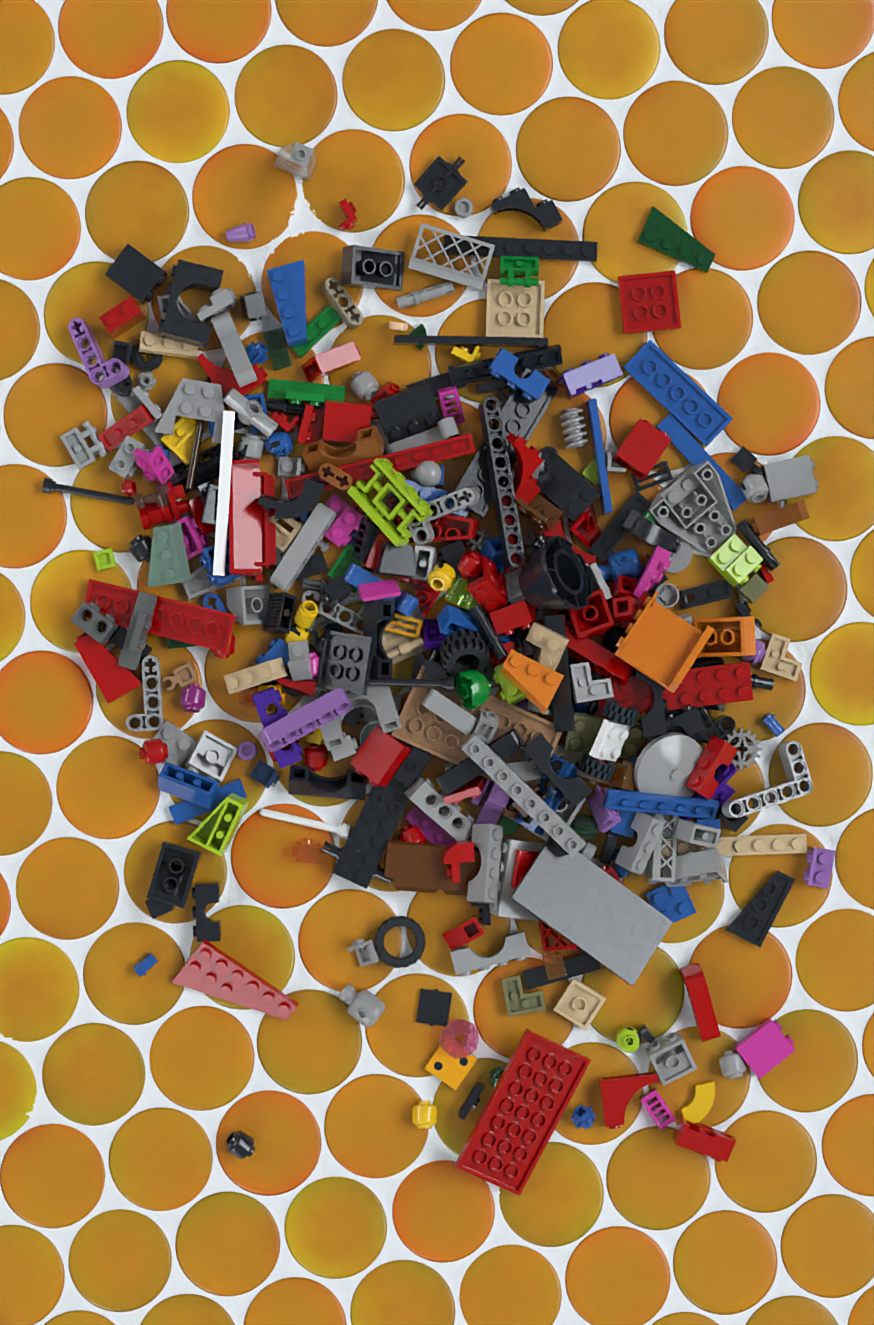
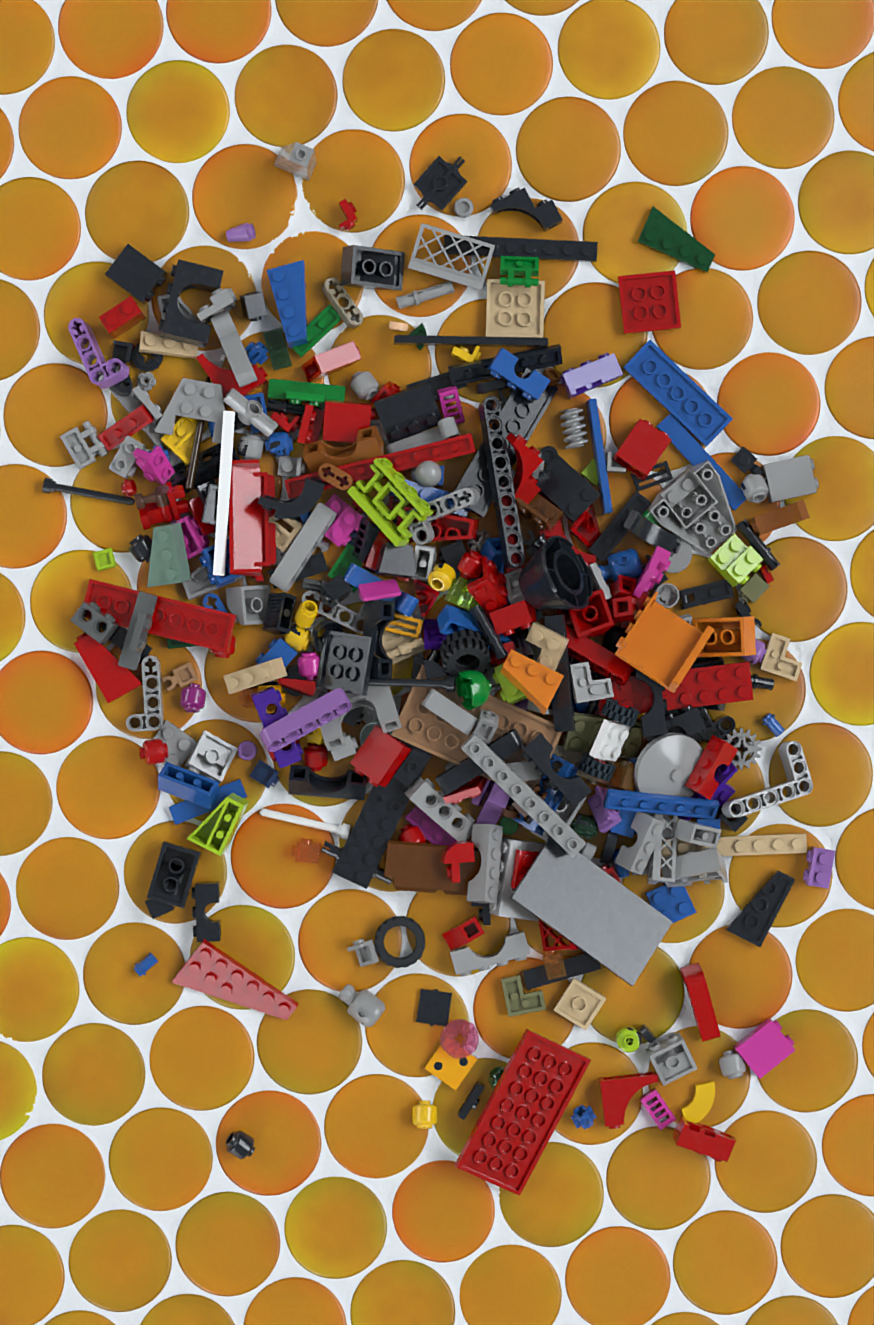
(299, 660): light grey slope -> none

